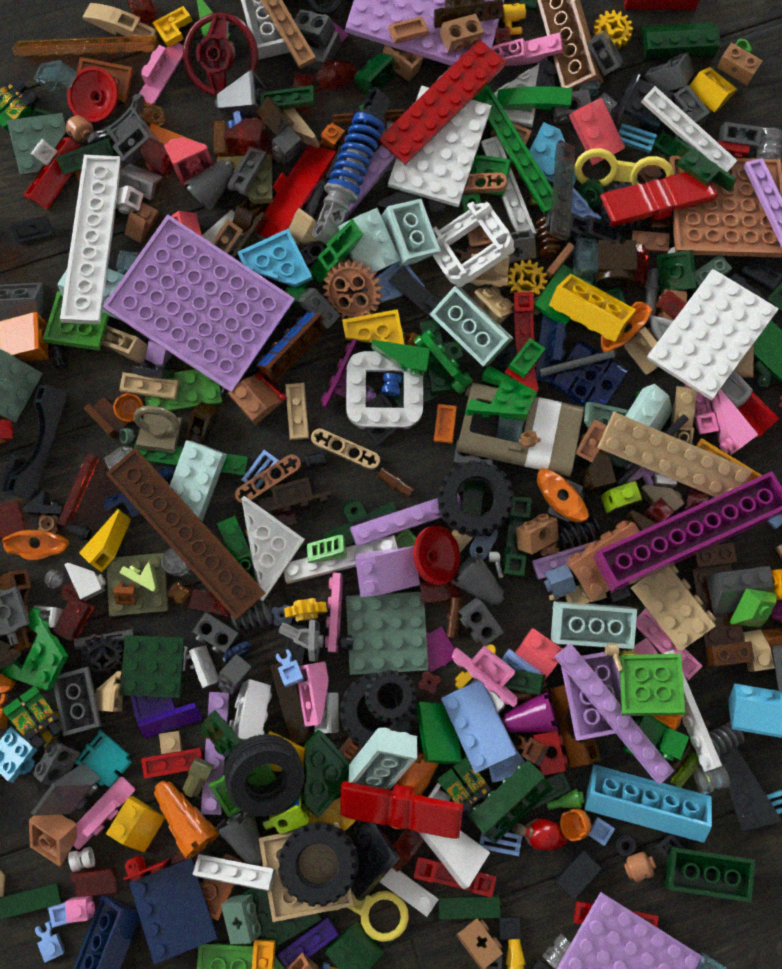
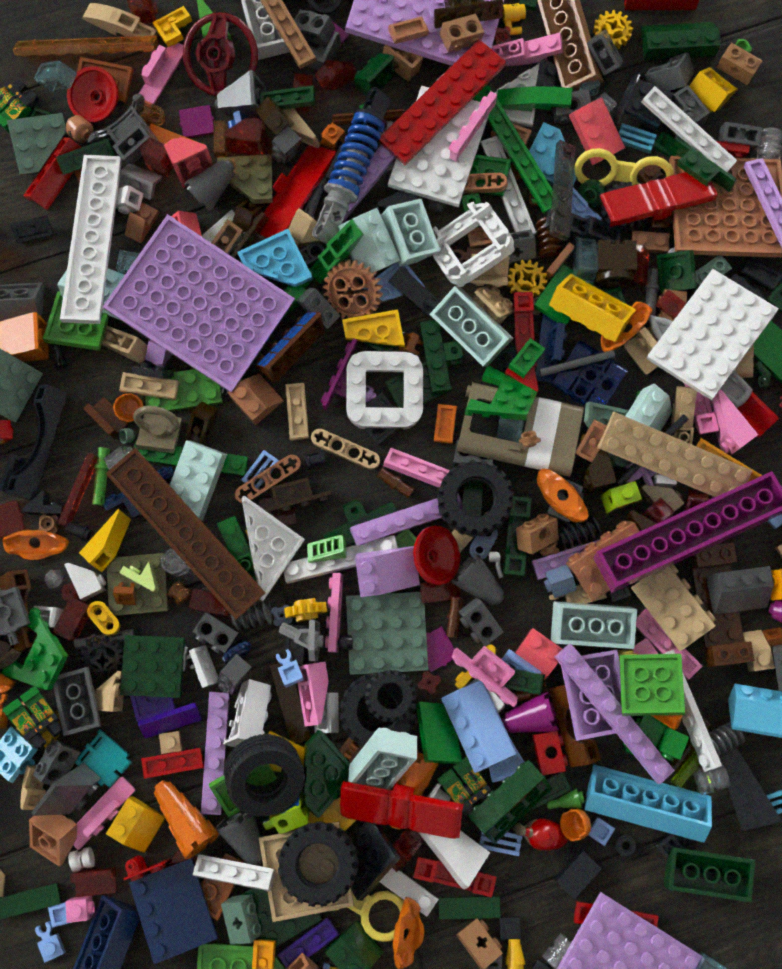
(32, 789): none -> tan slope
(44, 152): white tile -> none
(101, 477): none -> bright green pin
(104, 619): none -> yellow plate
(196, 121): none -> magenta piece
(198, 775): olive piece -> none
(219, 734): dark green plate -> none
(247, 170): dark grey plate -> none
(260, 376): red hinge -> none
(391, 384): blue wheel -> none
(407, 357): green slope -> none
(410, 919): none -> orange piece
(415, 467): none -> bright pink plate
(461, 380): green plate -> none
(476, 120): none -> bright pink plate
(532, 750): reddish brown plate -> none
(613, 650): tan hand -> none
(640, 867): nougat head -> none
(754, 608): bright green slope -> none

